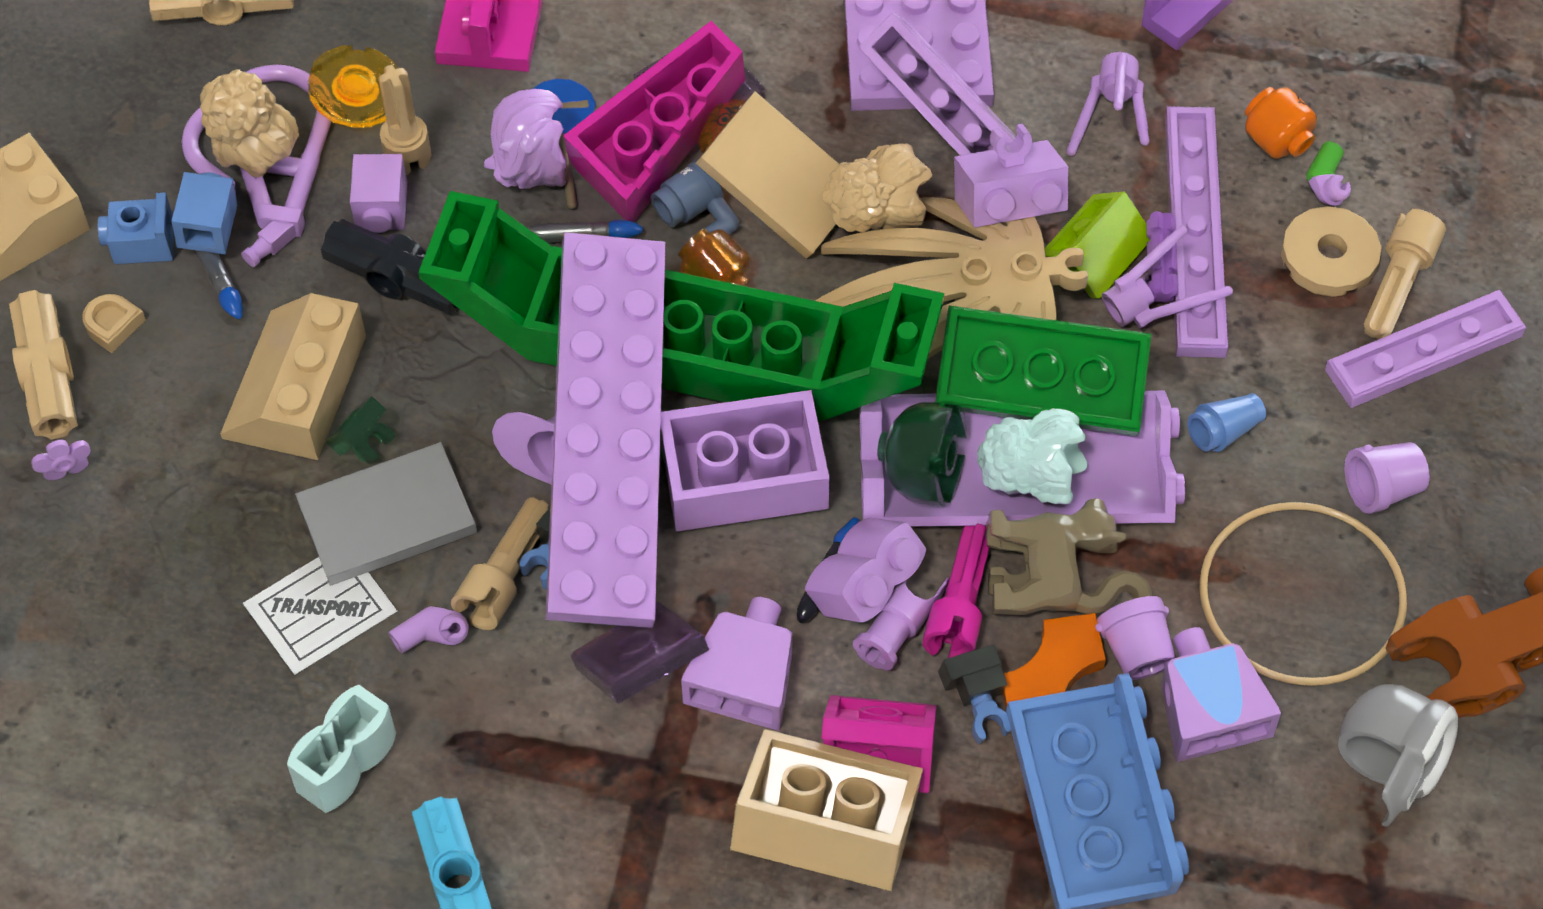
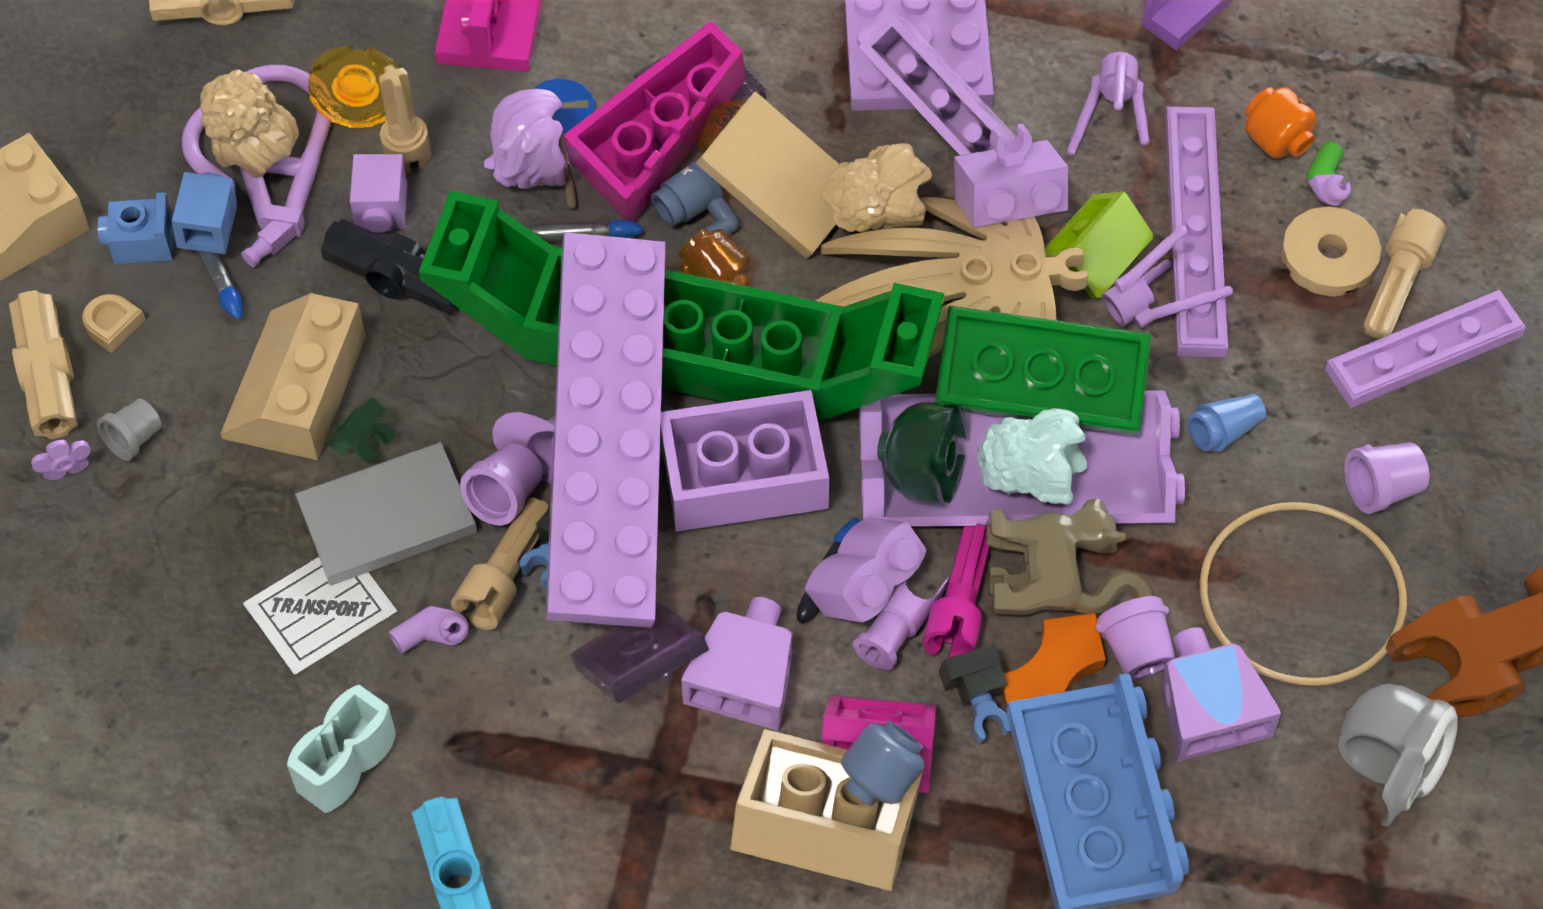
(129, 428): none -> light grey piece
(501, 484): none -> lavender piece
(882, 763): none -> sand blue head
(1163, 283): medium lavender axle -> none

